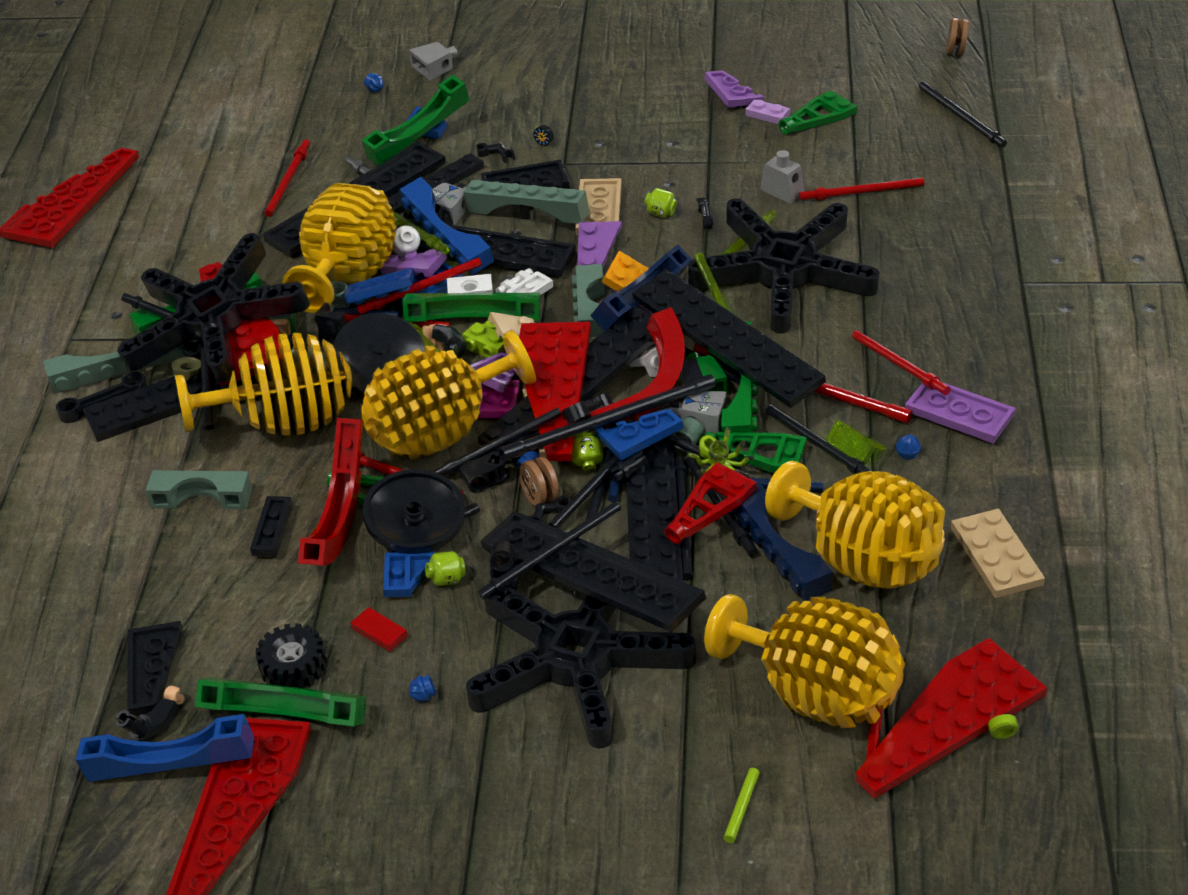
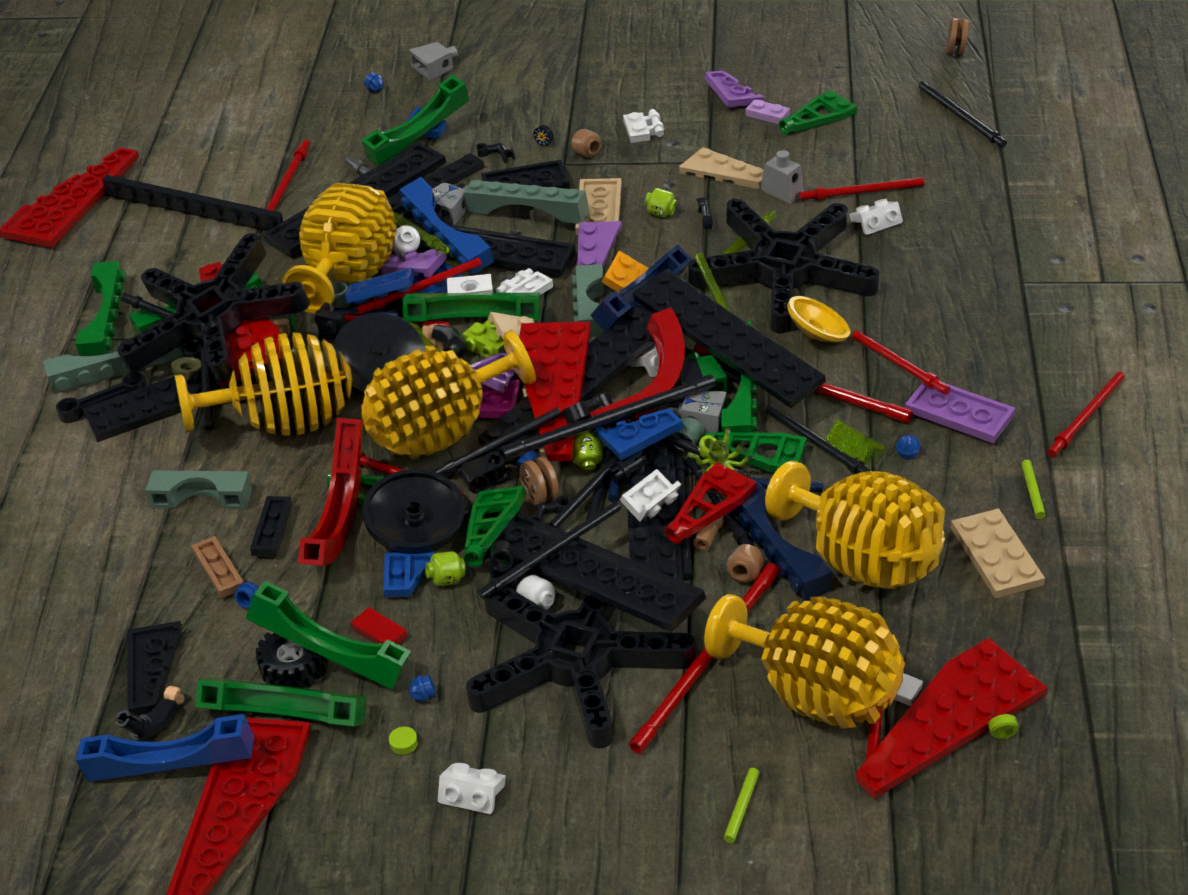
(97, 336): none -> green arch
(191, 203): none -> black plate
(217, 566): none -> medium nougat plate
(245, 593): none -> blue plate
(277, 613): none -> green arch
(403, 740): none -> lime tile
(470, 787): none -> white bracket
(488, 502): none -> green plate
(537, 590): none -> white head
(586, 143): none -> medium nougat head
(642, 127): none -> white plate
(648, 730): none -> red piece
(649, 495): none -> white bracket
(706, 535): none -> medium nougat bar
(722, 168): none -> tan wing
(745, 563): none -> medium nougat head
(817, 320): none -> yellow dish
(877, 217): none -> white bracket
(909, 689): none -> white tile
(1033, 489): none -> lime bar
(1064, 438): none -> red bar

